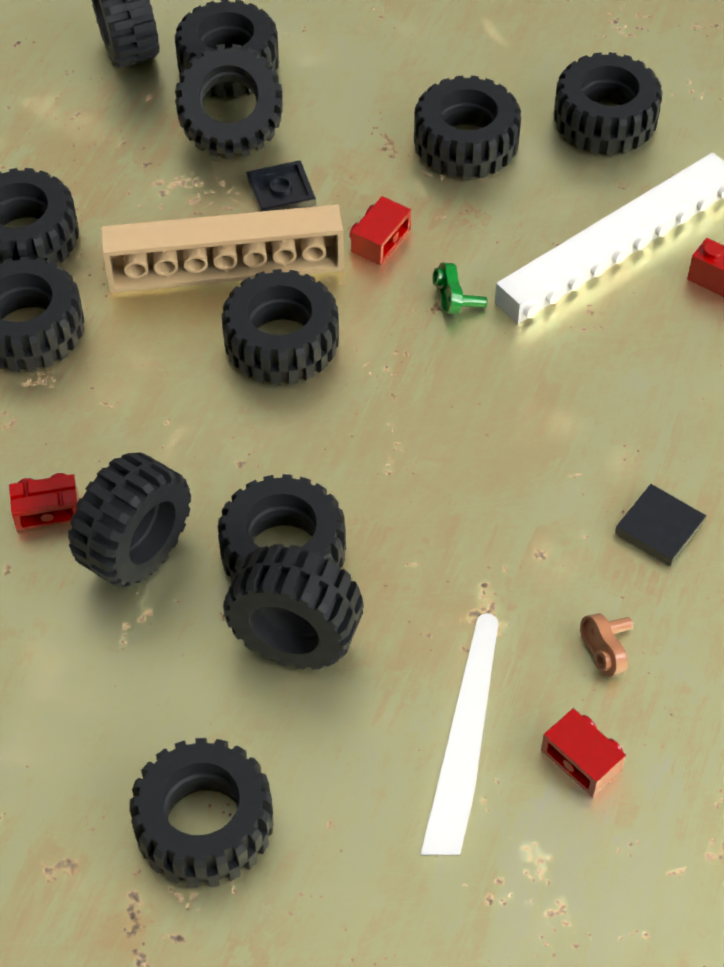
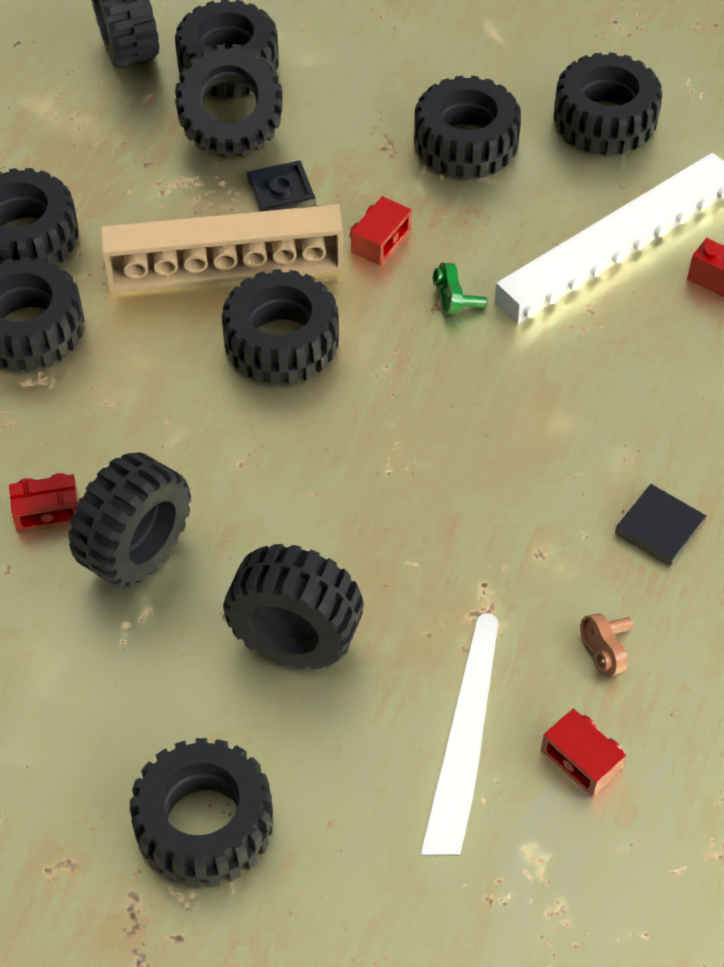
(280, 503): black tyre -> none

